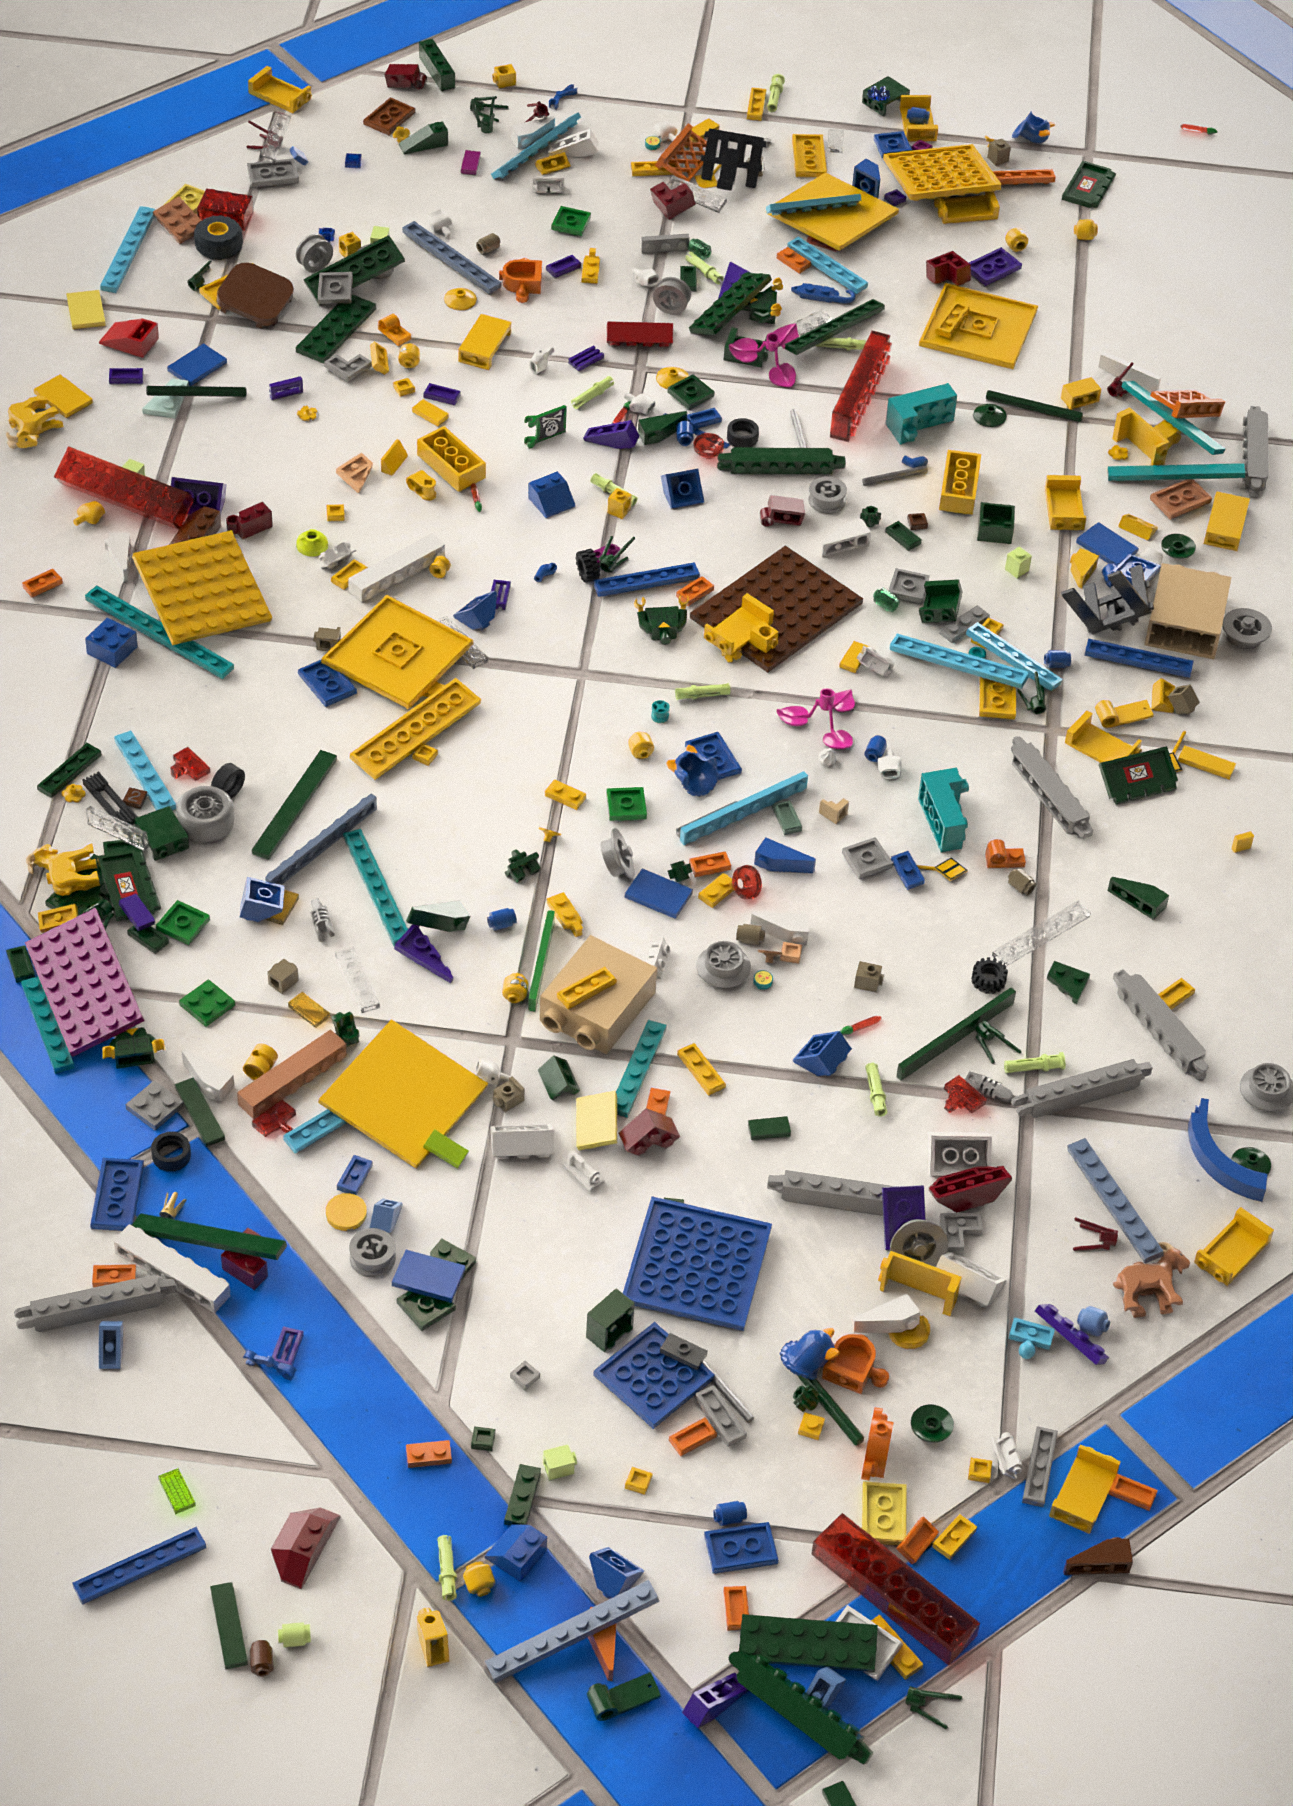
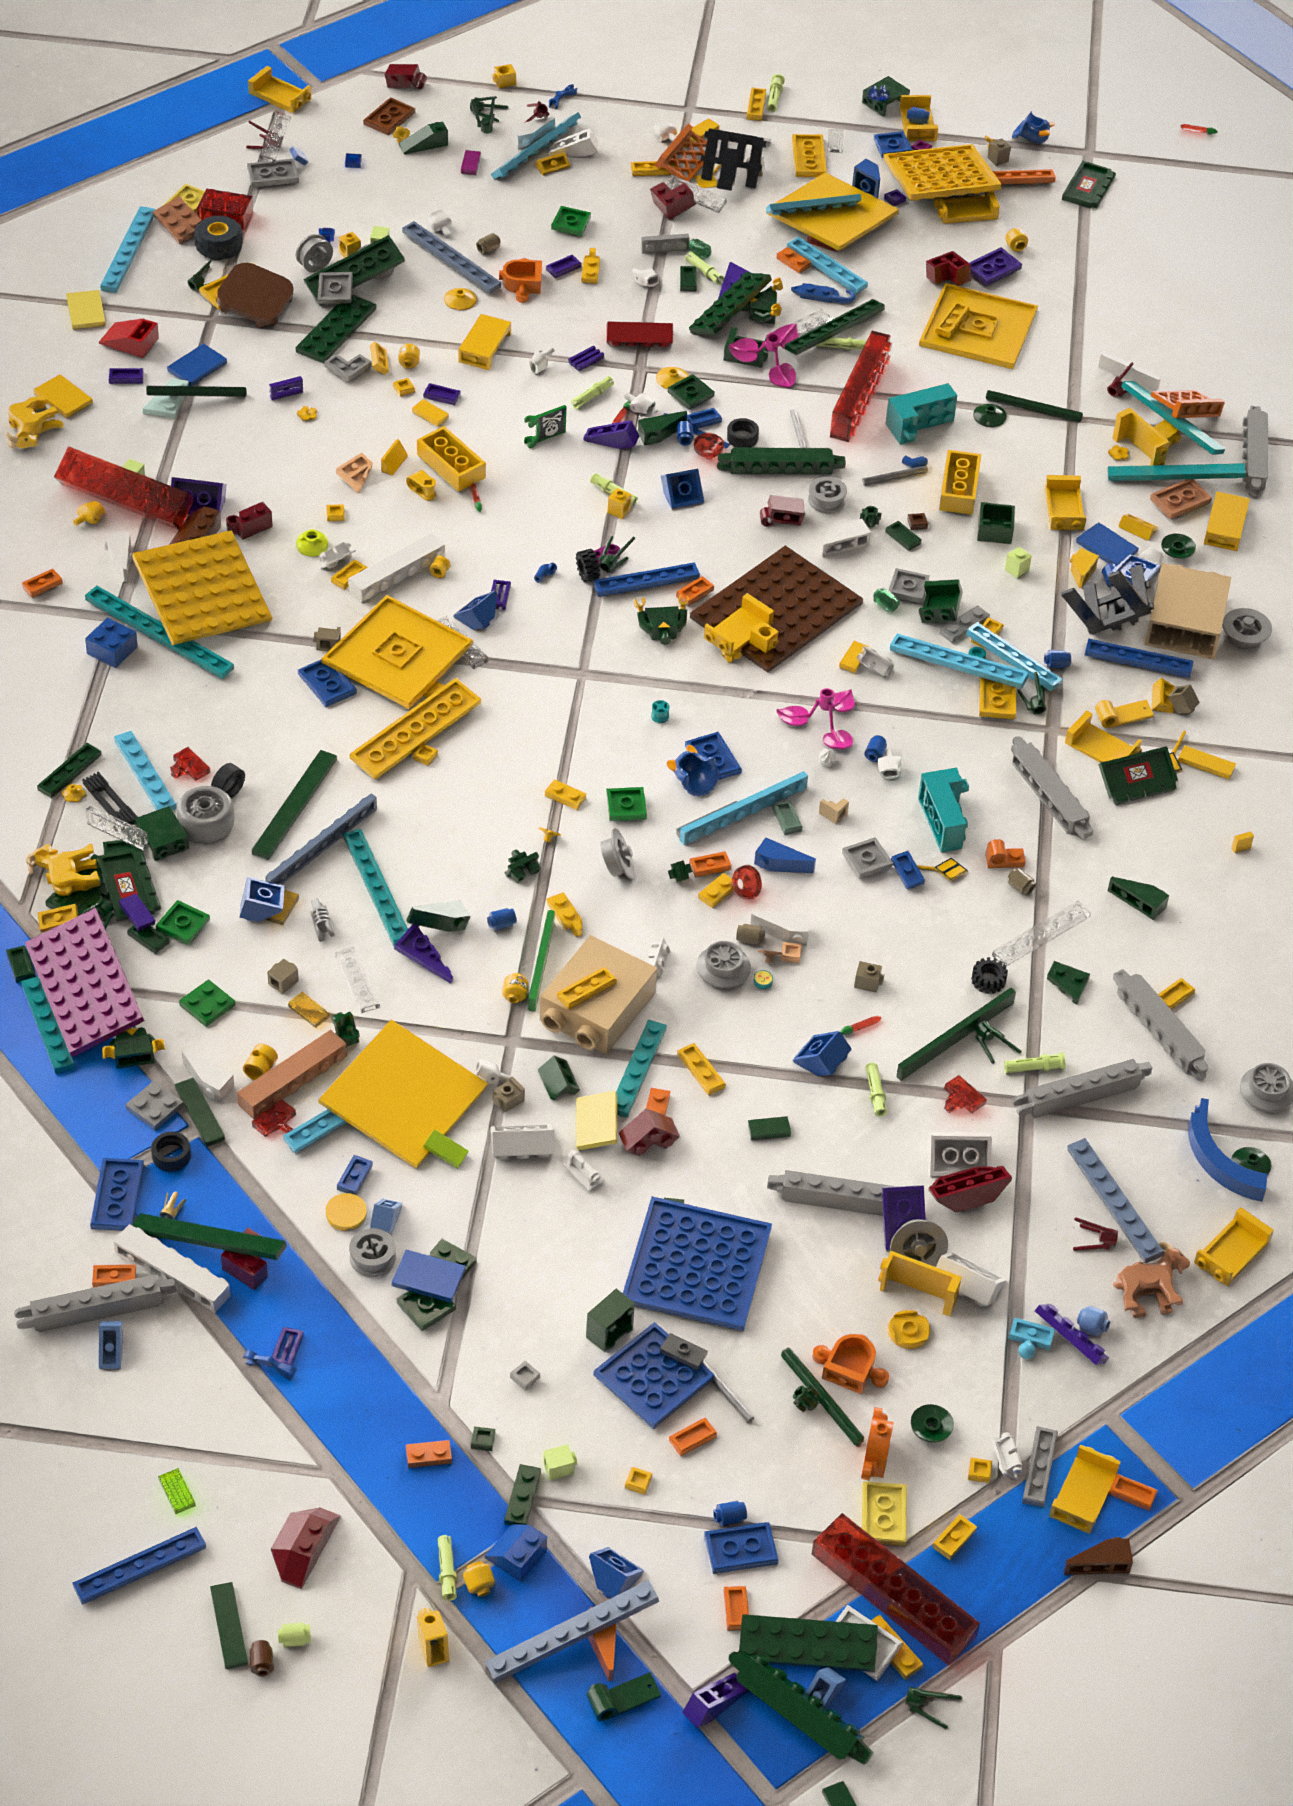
(135, 798): reddish brown tile -> none
(391, 328): light orange plate -> none
(436, 64): dark green brick -> none
(550, 494): blue slope -> none
(555, 184): white hinge -> none
(641, 745): yellow head -> none
(652, 142): tile -> none
(658, 893): blue tile -> none
(672, 289): light grey wheel -> none
(702, 691): yellowish green pin -> none
(720, 1415): light grey plate -> none
(809, 1353): blue hair -> none
(811, 1426): yellow plate -> none
(888, 1318): white slope -> none
(917, 1540): orange tile -> none
(960, 1224): light grey plate -> none
(989, 1087): light grey hinge -> none
(1081, 393): yellow brick -> none
(1086, 229): yellow head -> none

